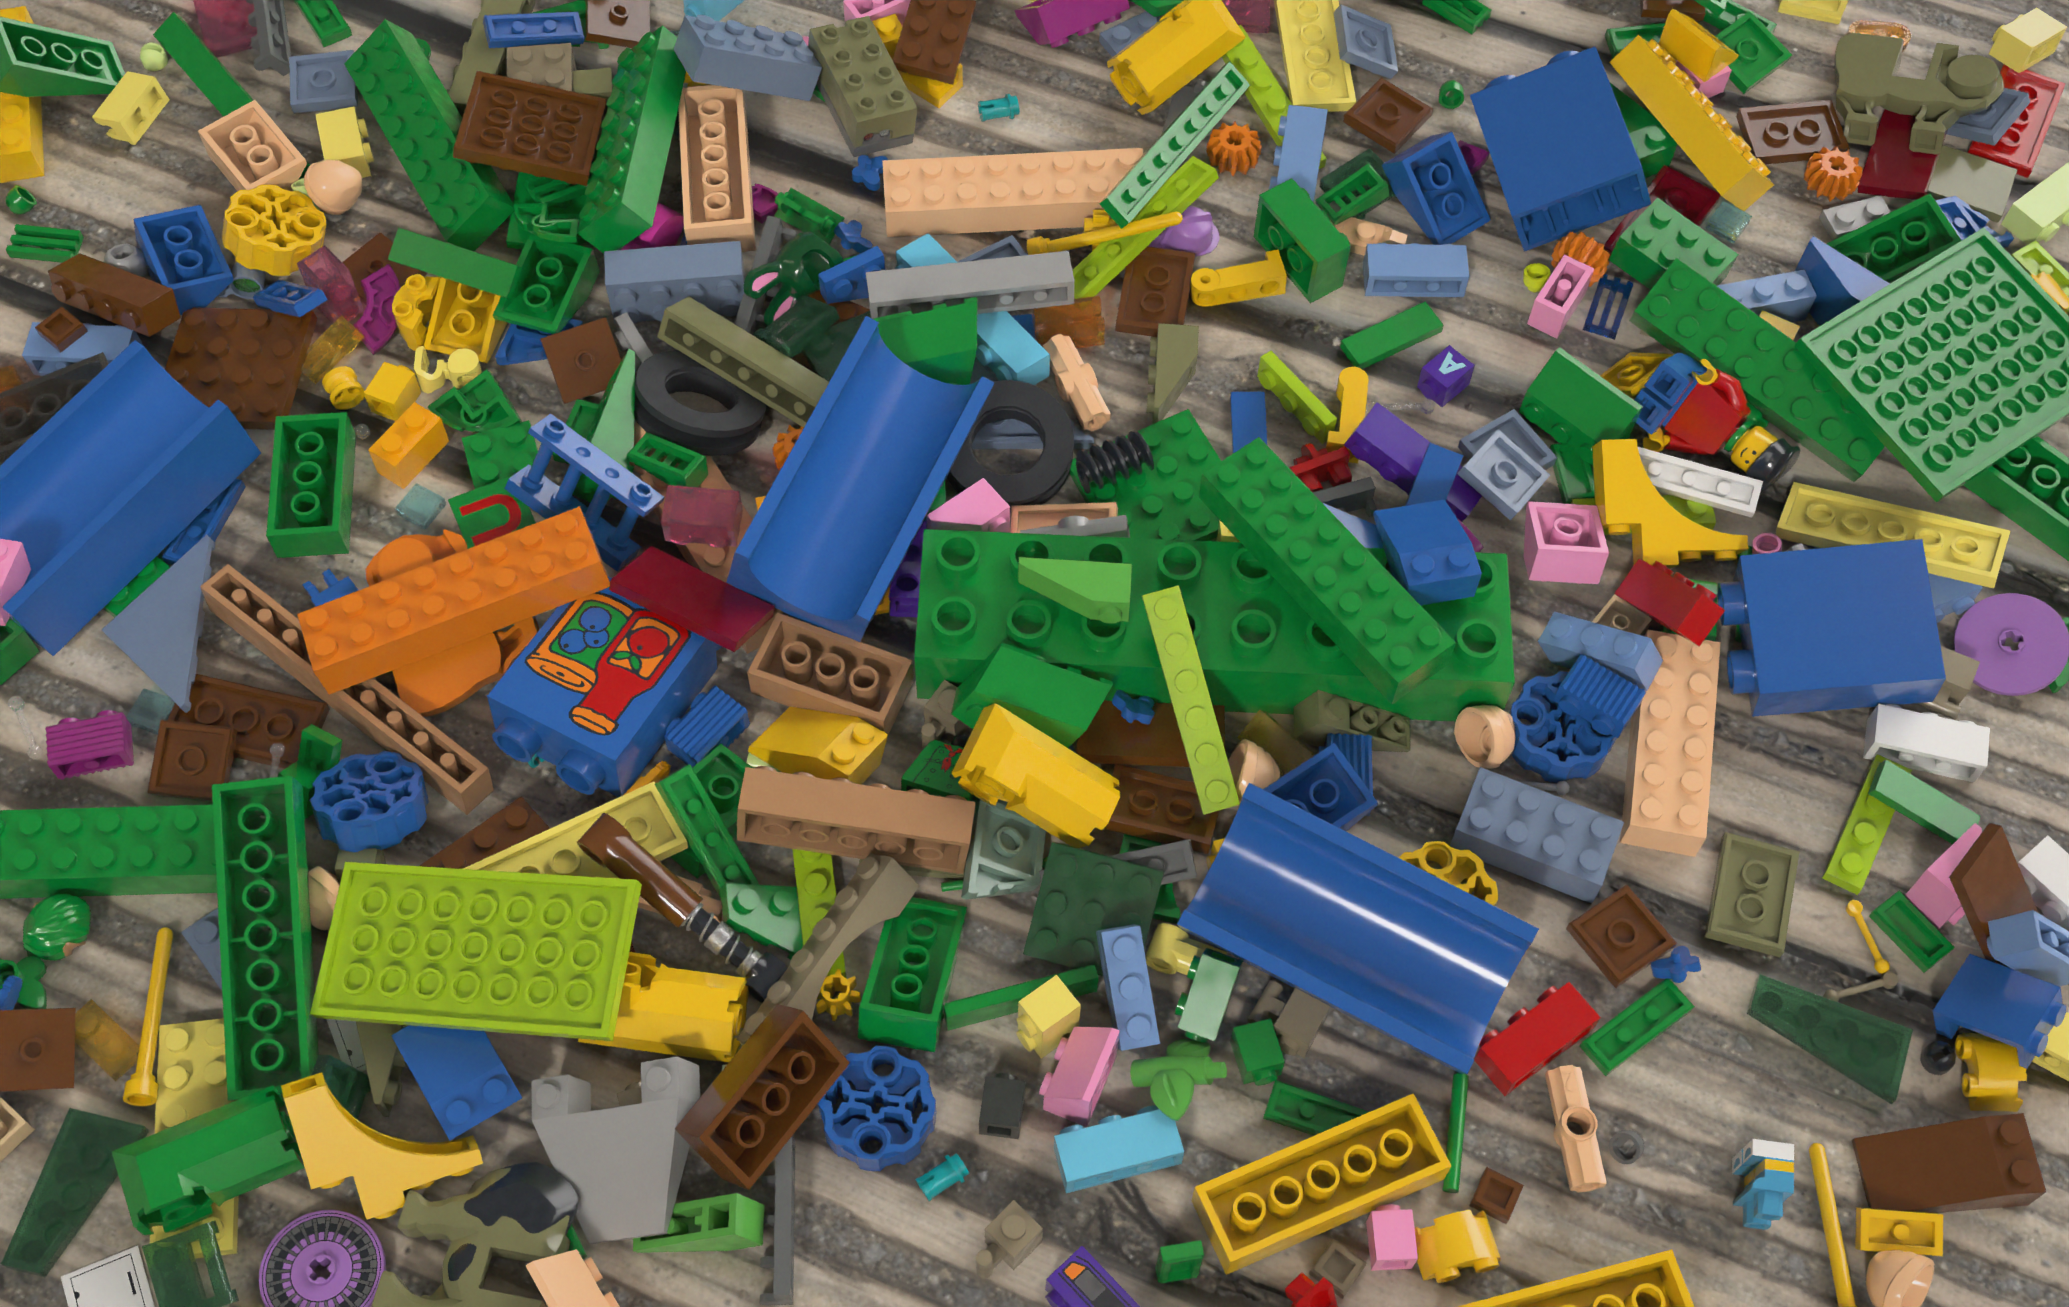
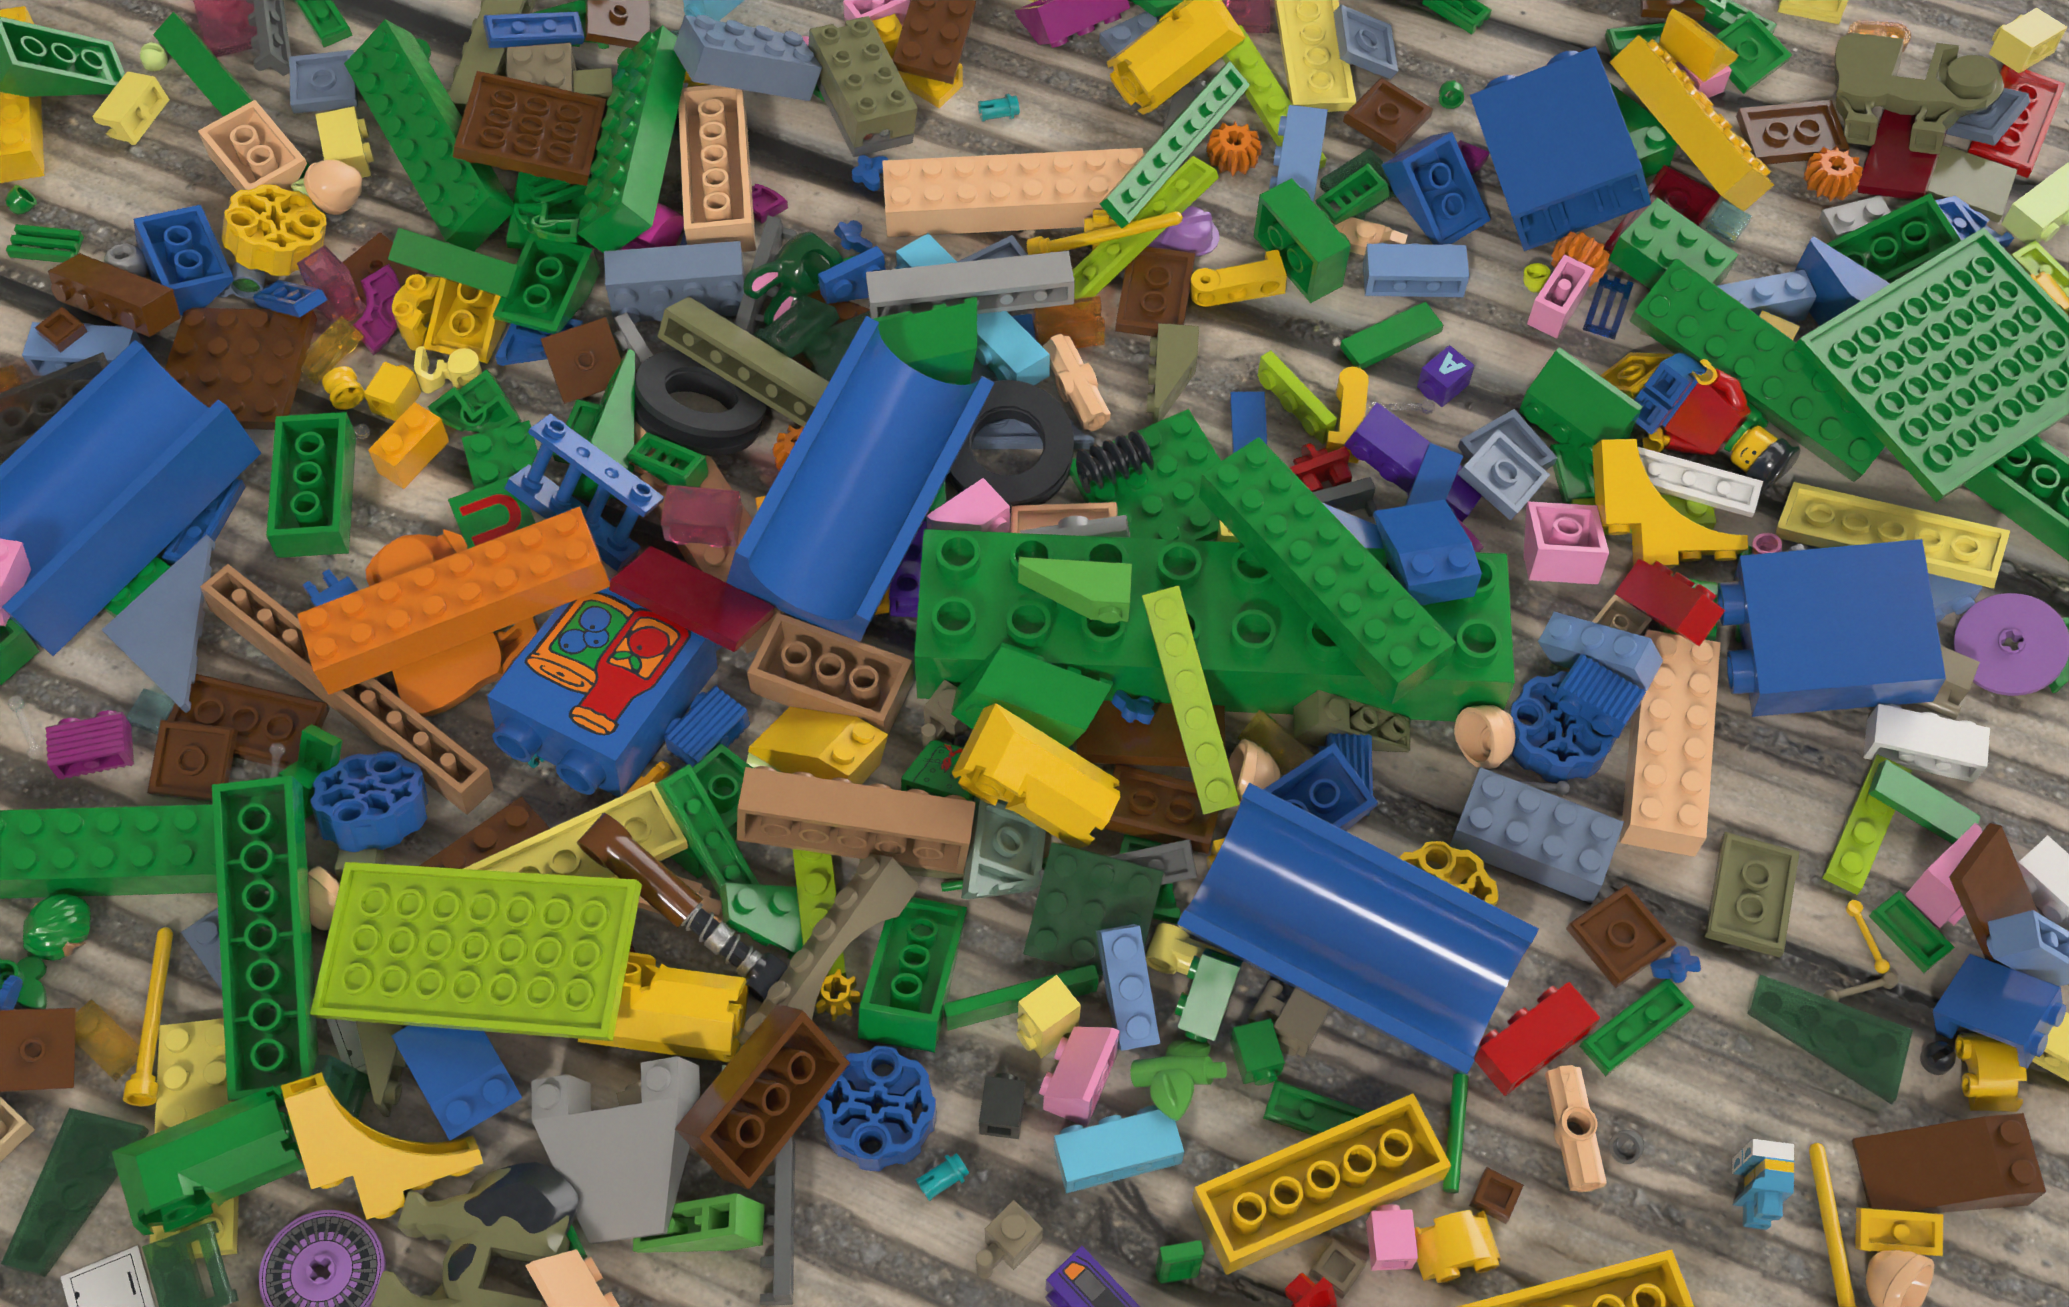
(420, 506): clear light blue tile -> none
(807, 214): green hinge -> none

